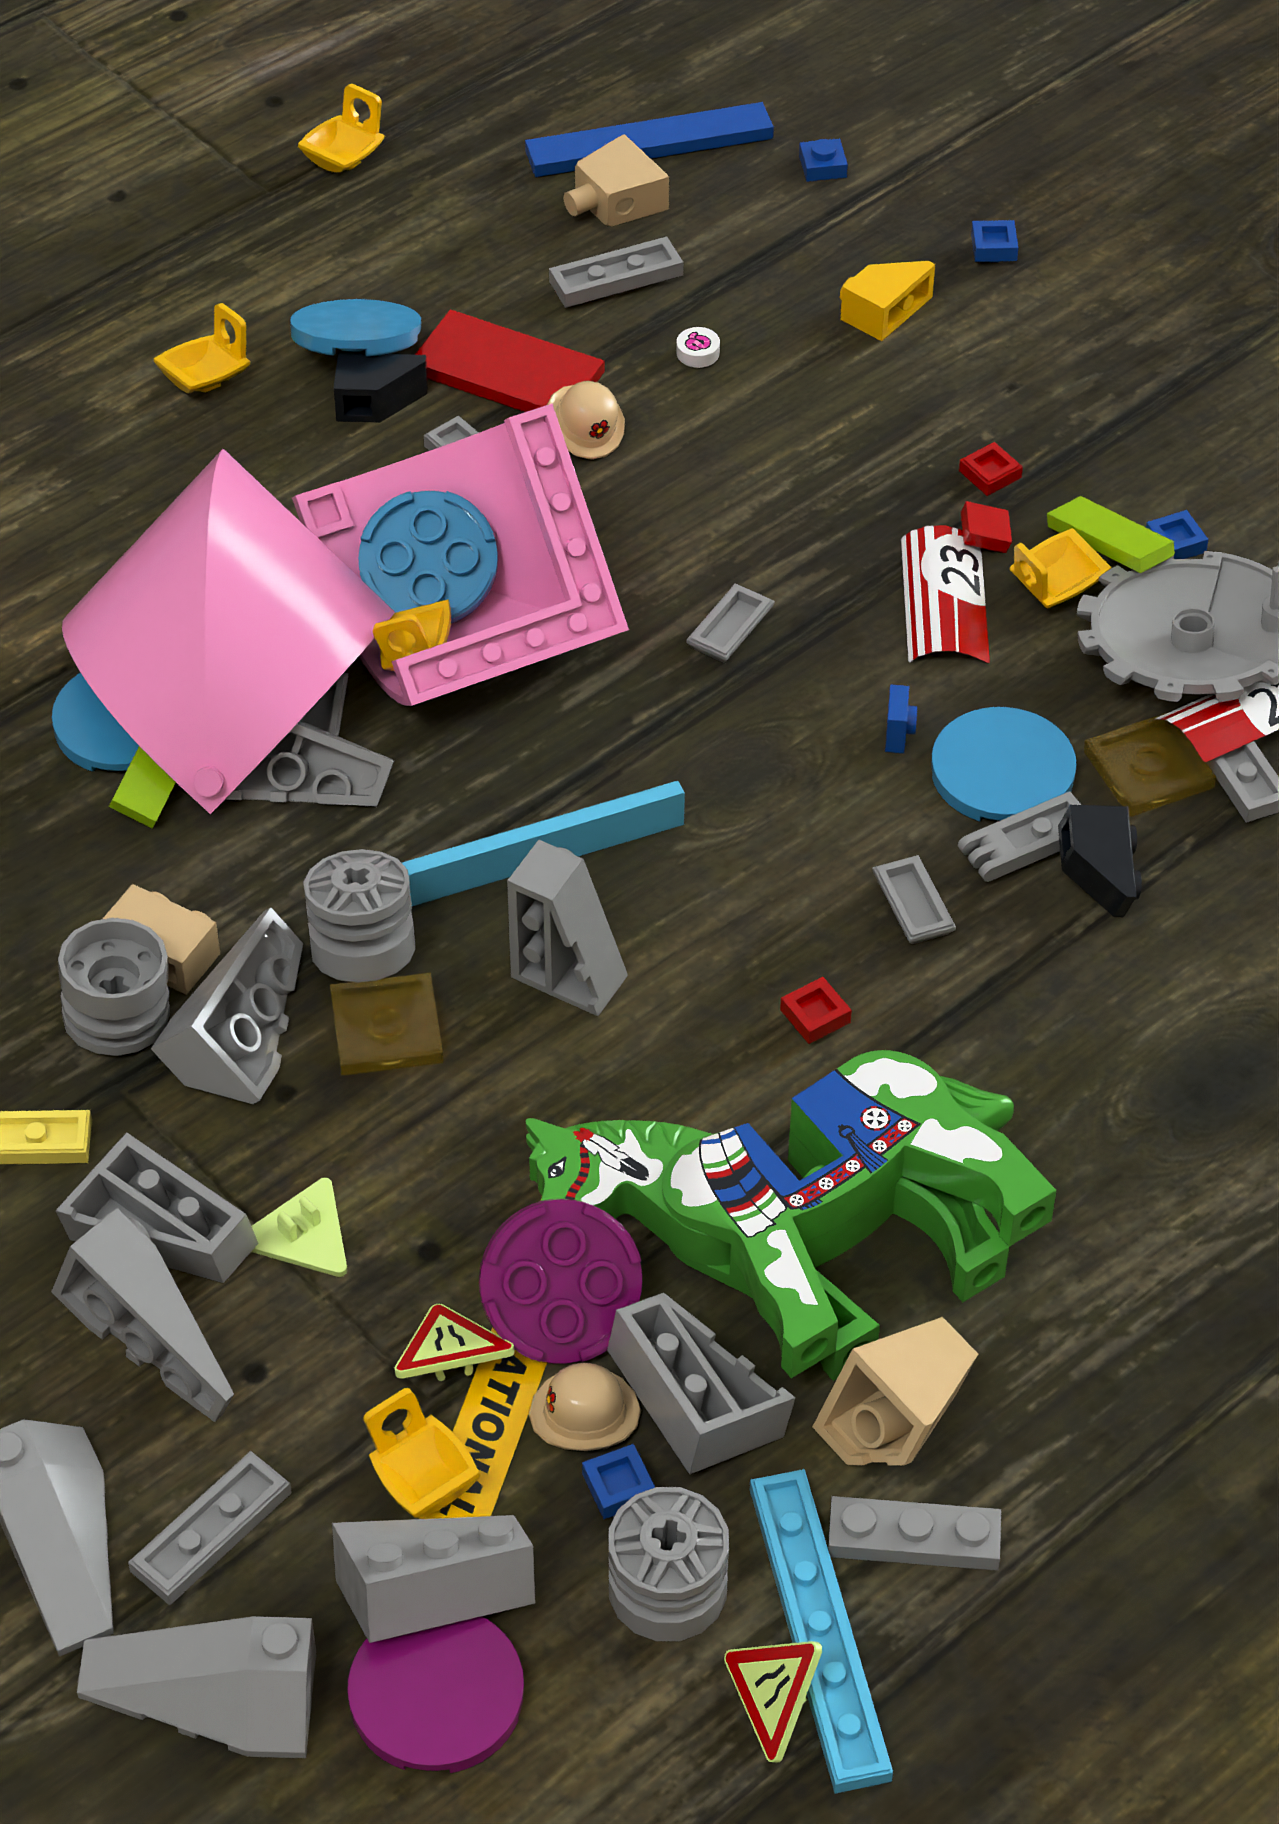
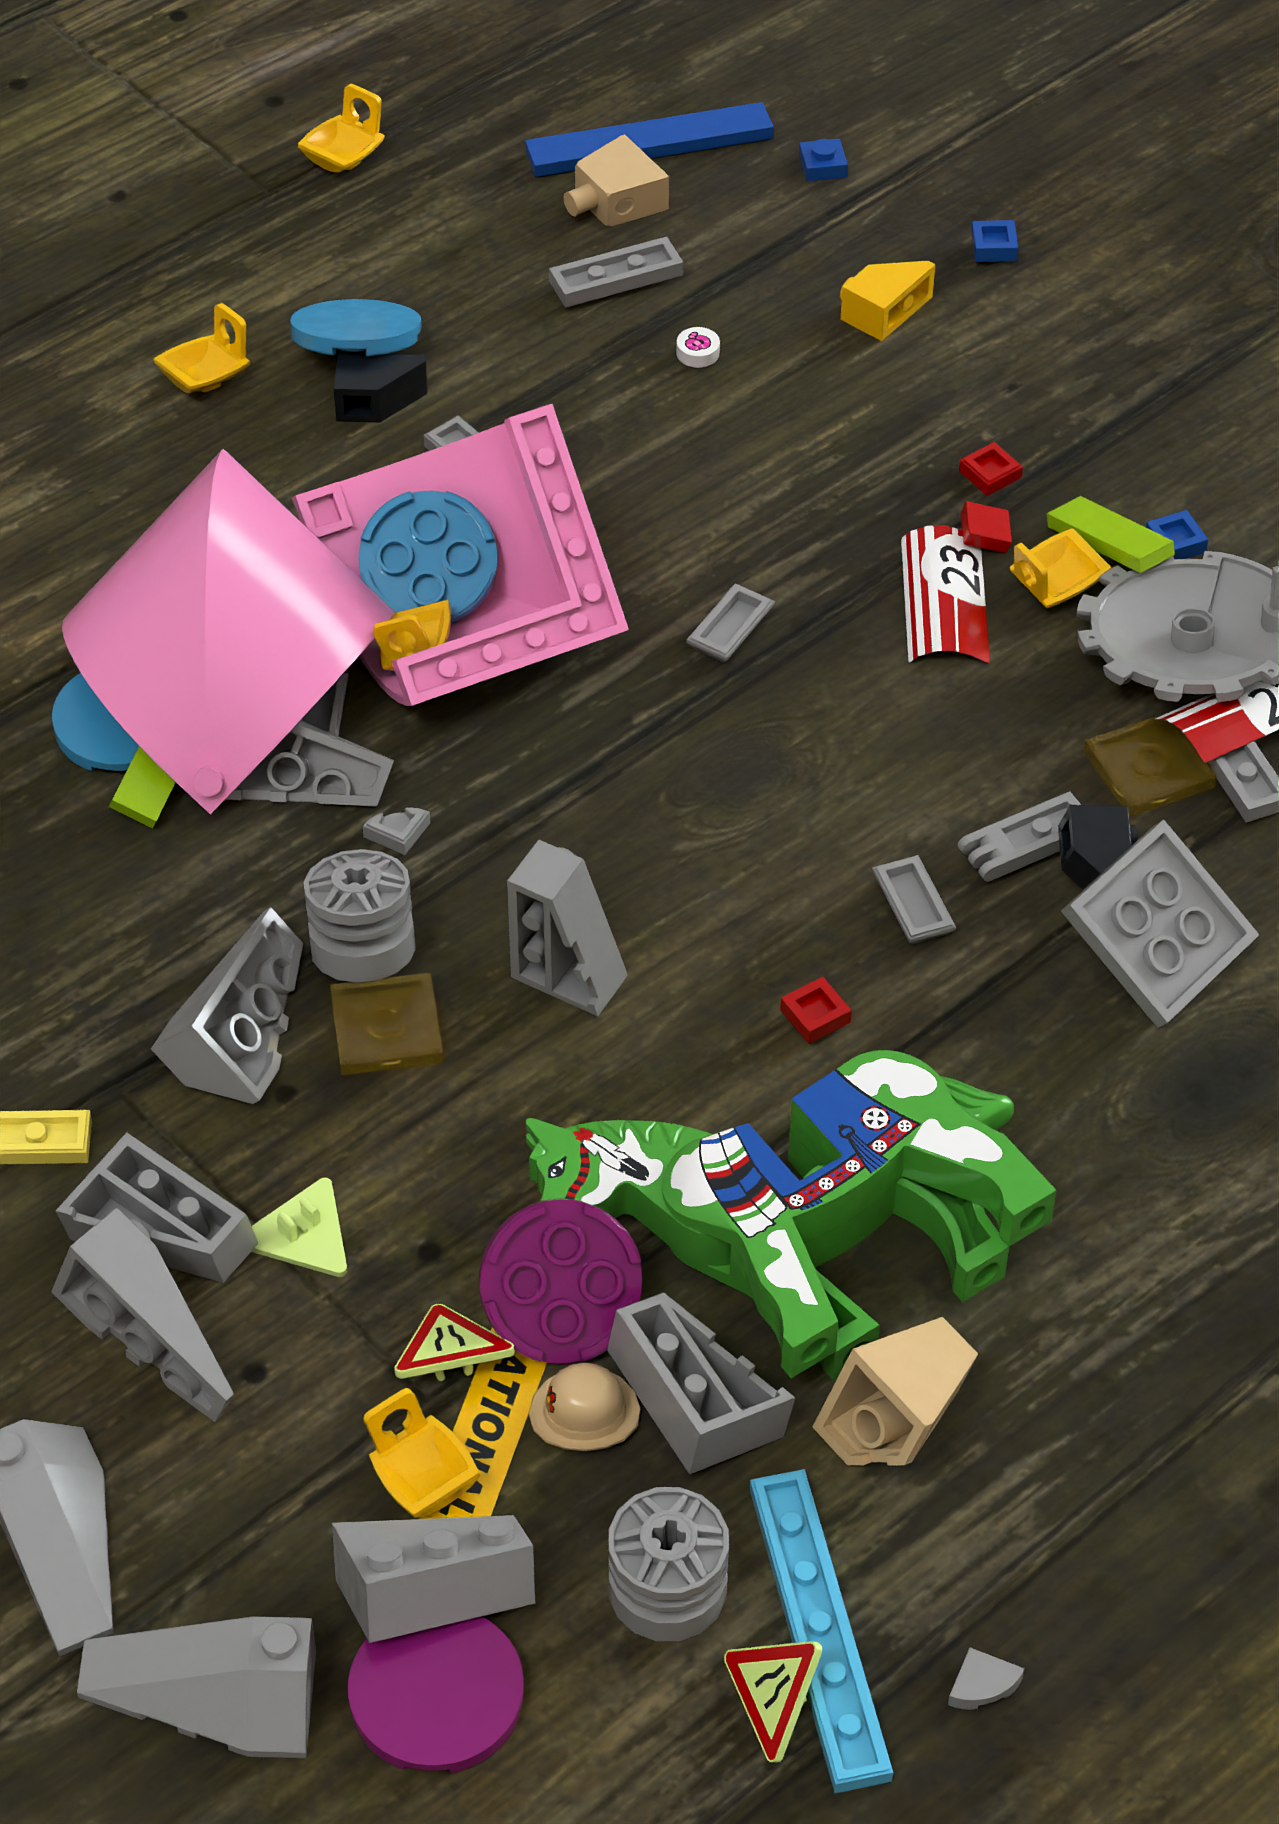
(114, 986): light grey wheel -> none
(187, 934): tan brick -> none
(209, 1528): light grey tile -> none
(397, 830): none -> light grey tile
(503, 362): red tile -> none
(578, 831): medium azure tile -> none
(589, 419): tan hat -> none
(616, 1478): blue plate -> none
(900, 719): blue plate -> none
(915, 1533): light grey plate -> none
(984, 1680): none -> light grey tile
(1001, 762): dark azure tile -> none
(1160, 923): none -> light grey plate

